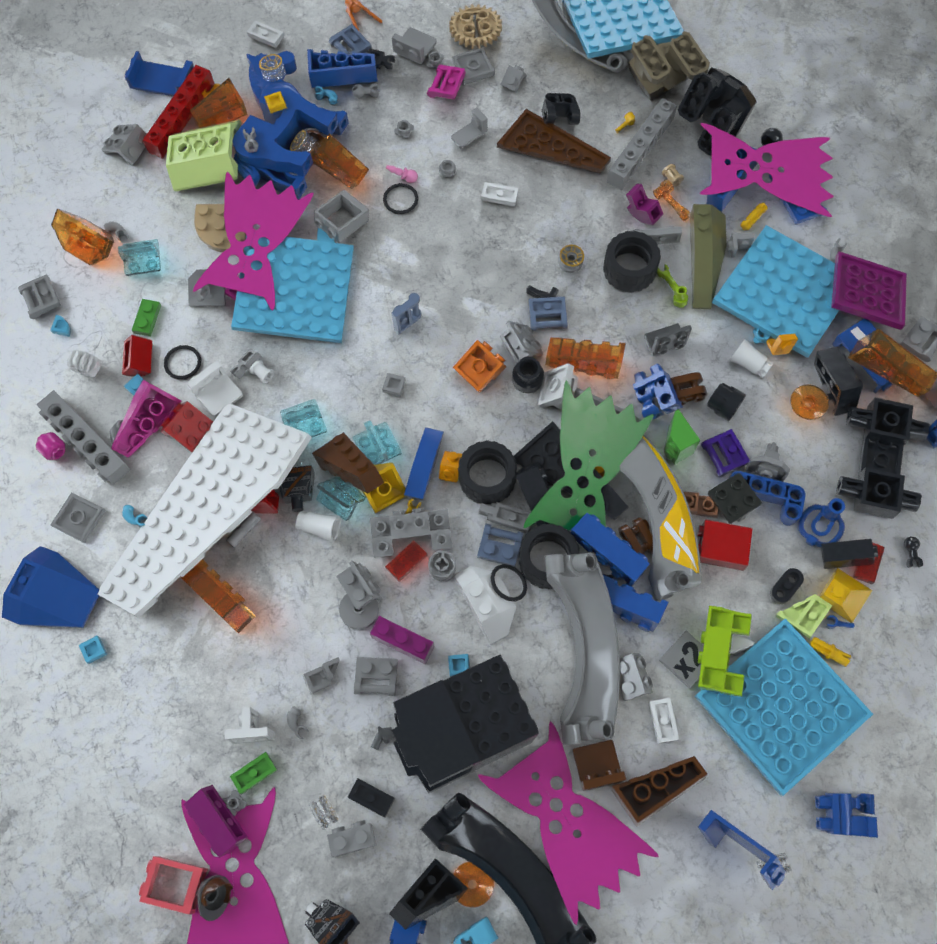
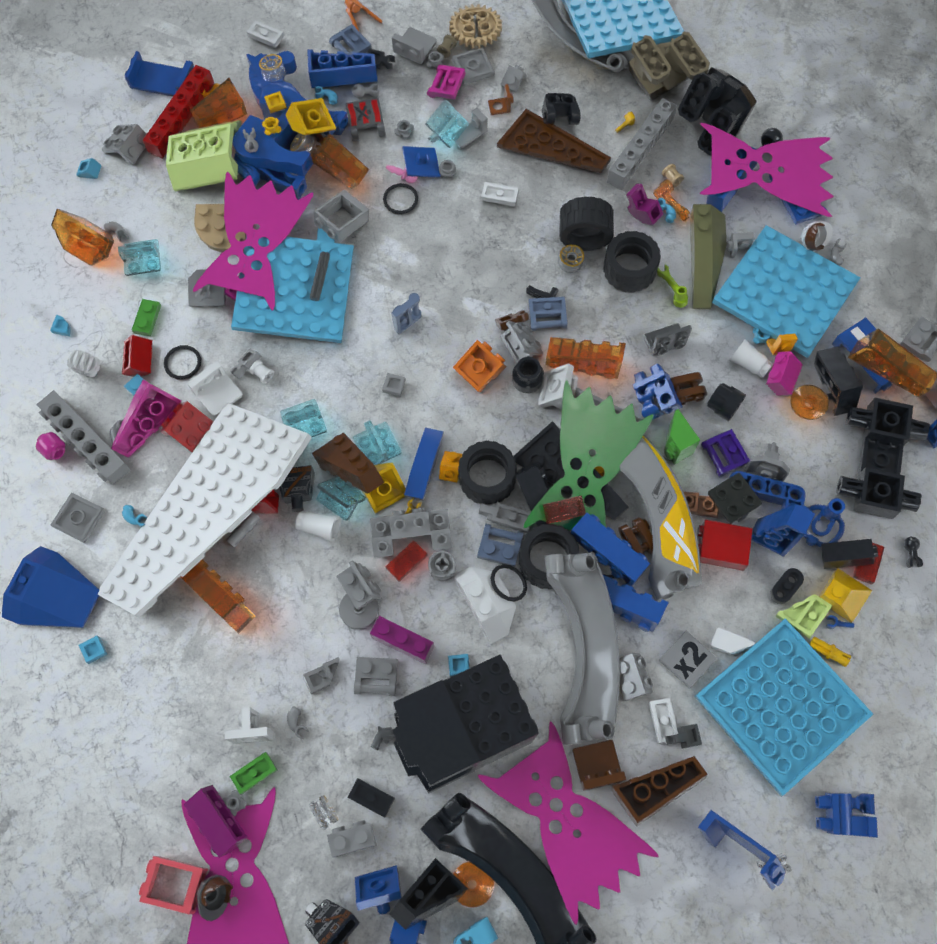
(45, 295): light grey plate -> none
(89, 168): none -> medium azure slope
(271, 125): none -> yellow plate
(310, 117): none -> yellow slope
(319, 276): none -> dark grey axle
(365, 115): none -> dark grey flag
(378, 889): none -> blue tile
(421, 161): none -> blue piece
(446, 124): none -> clear light blue bracket
(448, 43): none -> dark tan bush
(505, 102): none -> dark orange bracket
(520, 316): none -> reddish brown plate
(564, 509): none -> clear red plate
(586, 223): none -> black tyre
(663, 235): light grey plate -> none
(670, 211): none -> medium azure arm
(687, 736): none -> dark grey plate
(716, 651): lime bracket -> none
(753, 217): yellow axle -> none
(782, 528): none -> blue wedge
(784, 373): none -> dark pink brick
(816, 235): none -> white piece
(869, 290): magenta plate -> none

